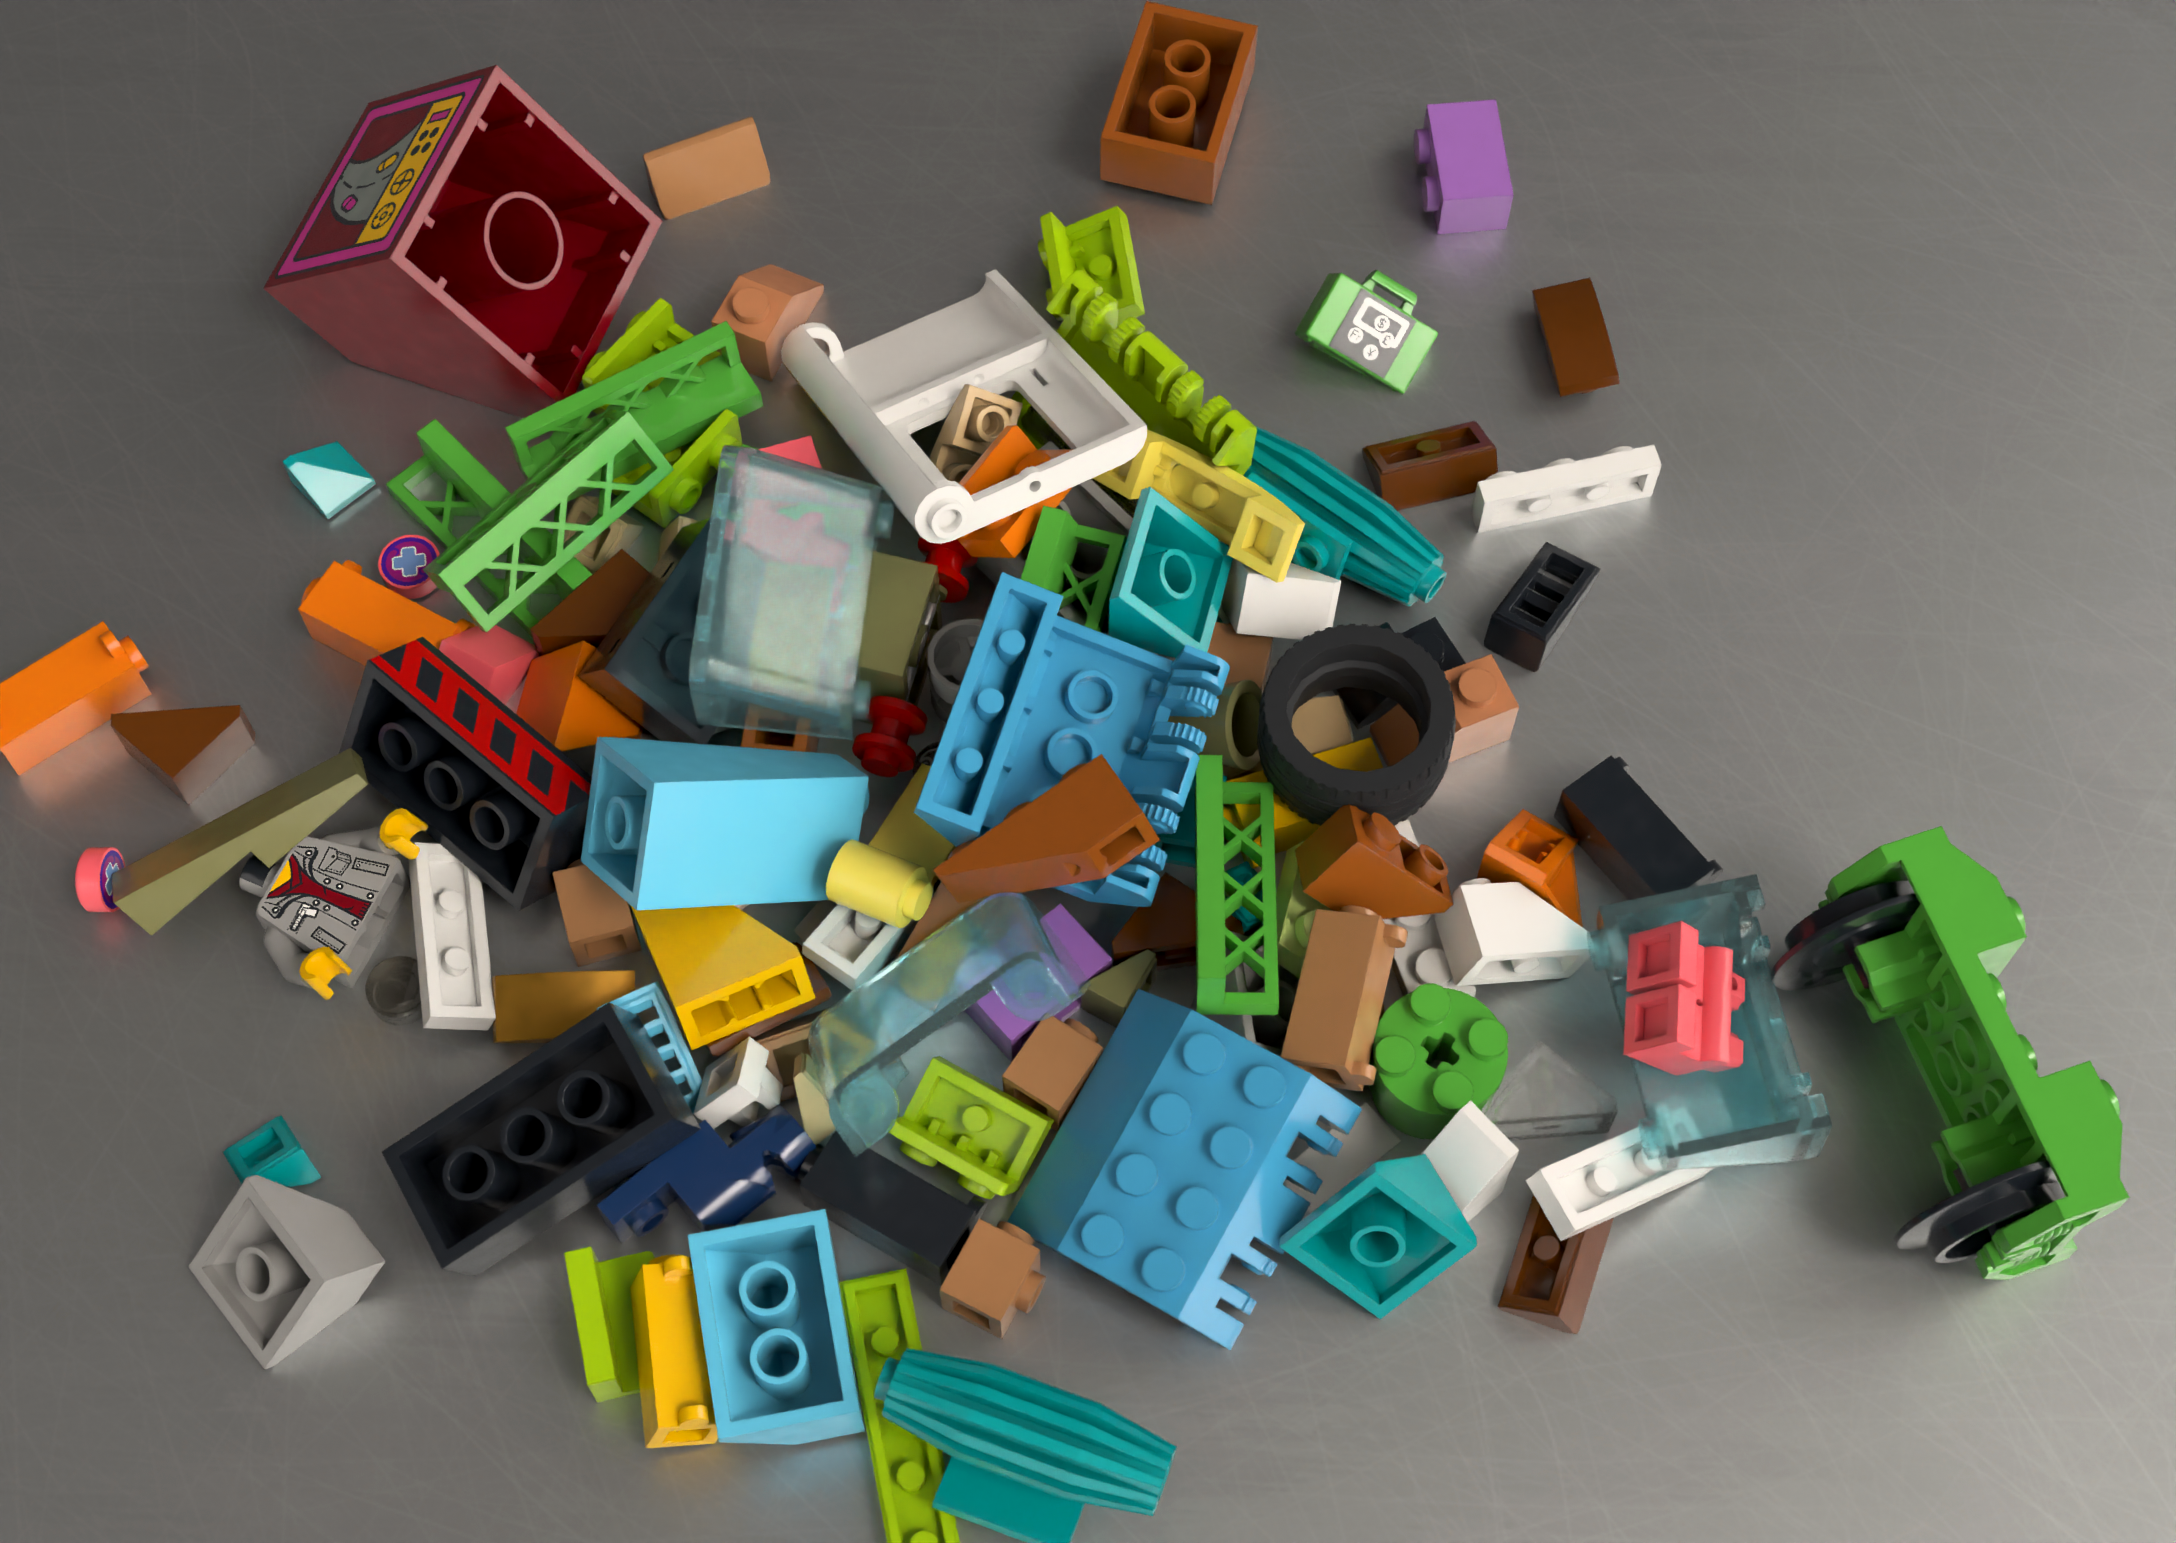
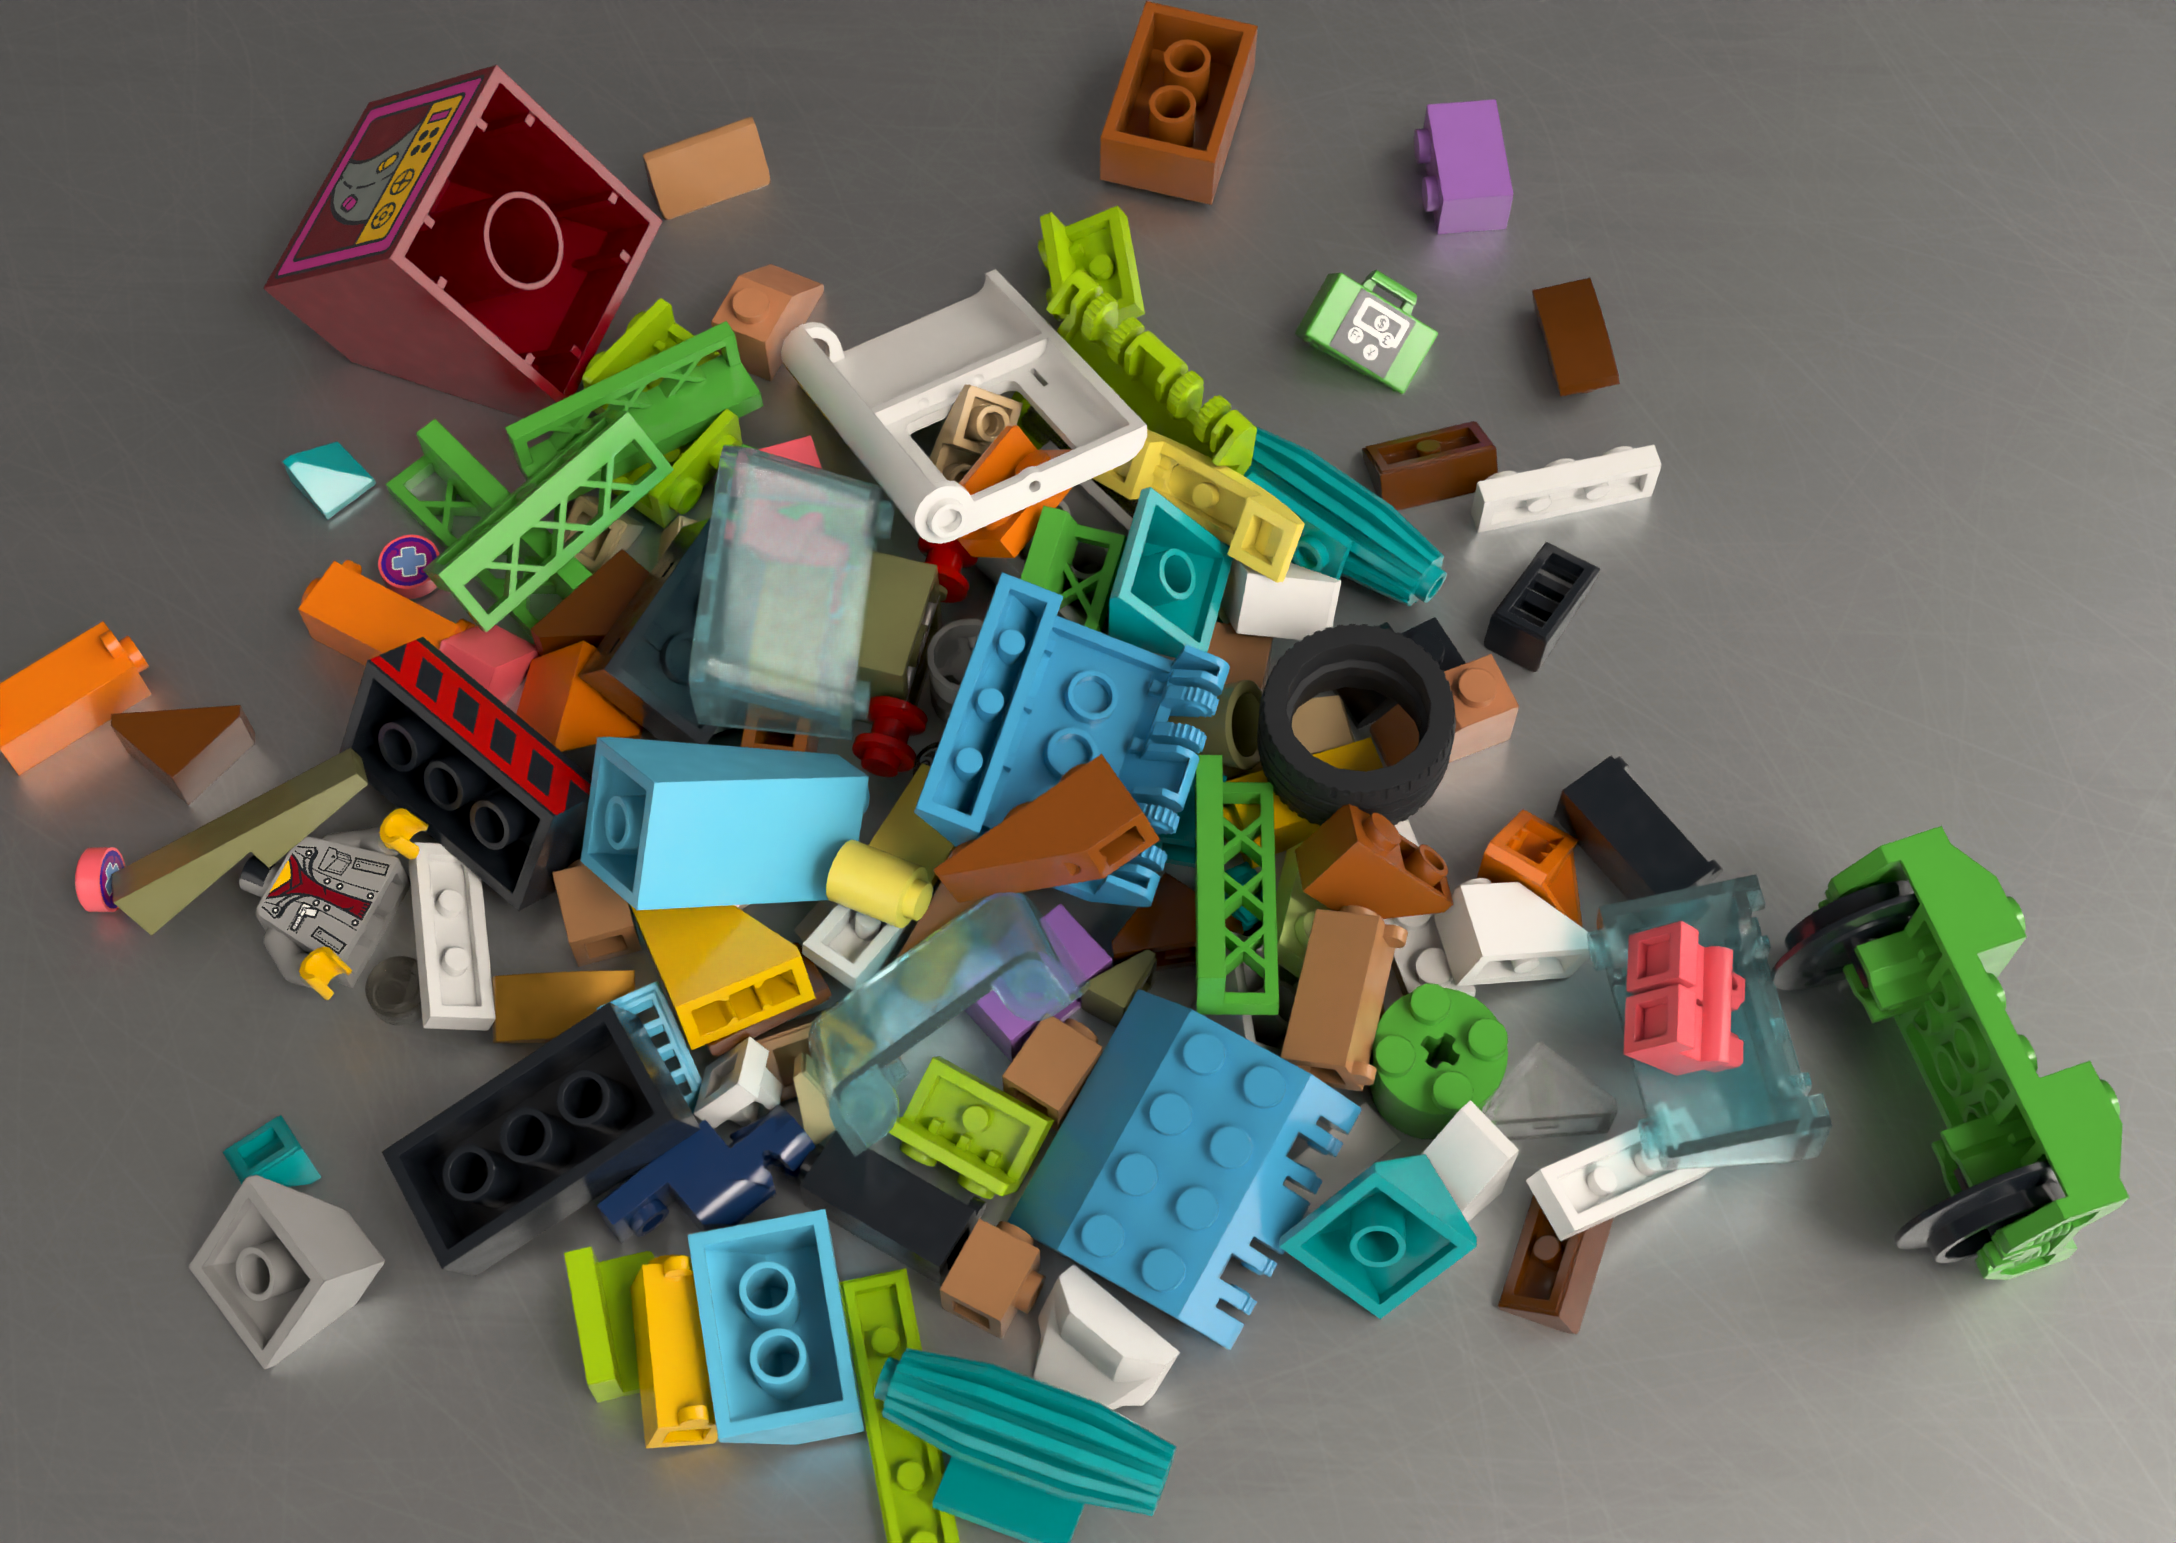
(1098, 1345): none -> white slope

